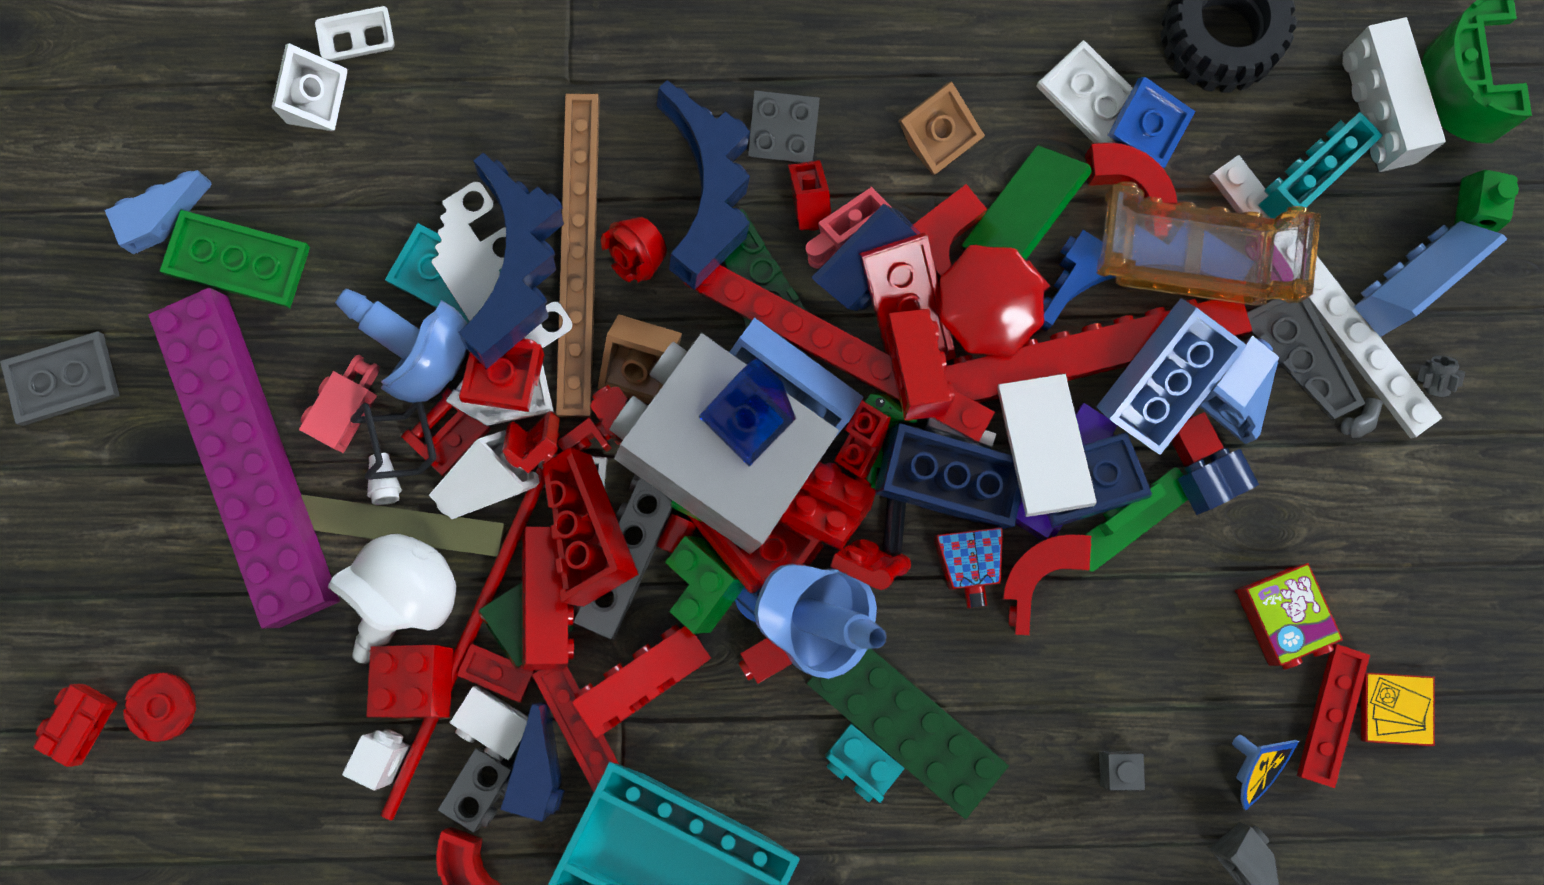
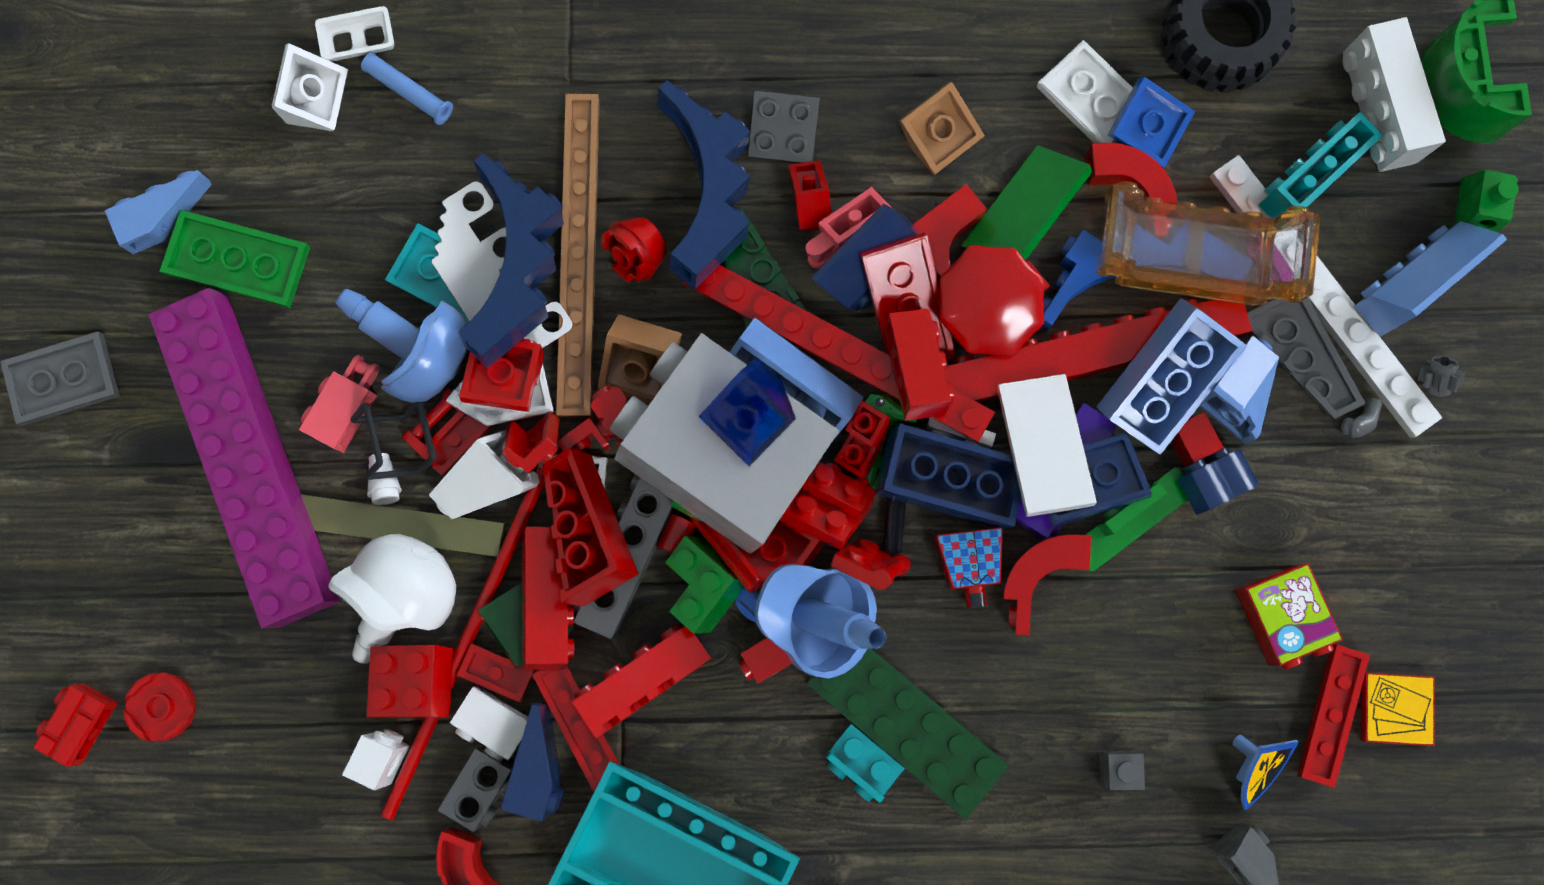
(407, 88): none -> medium blue pin

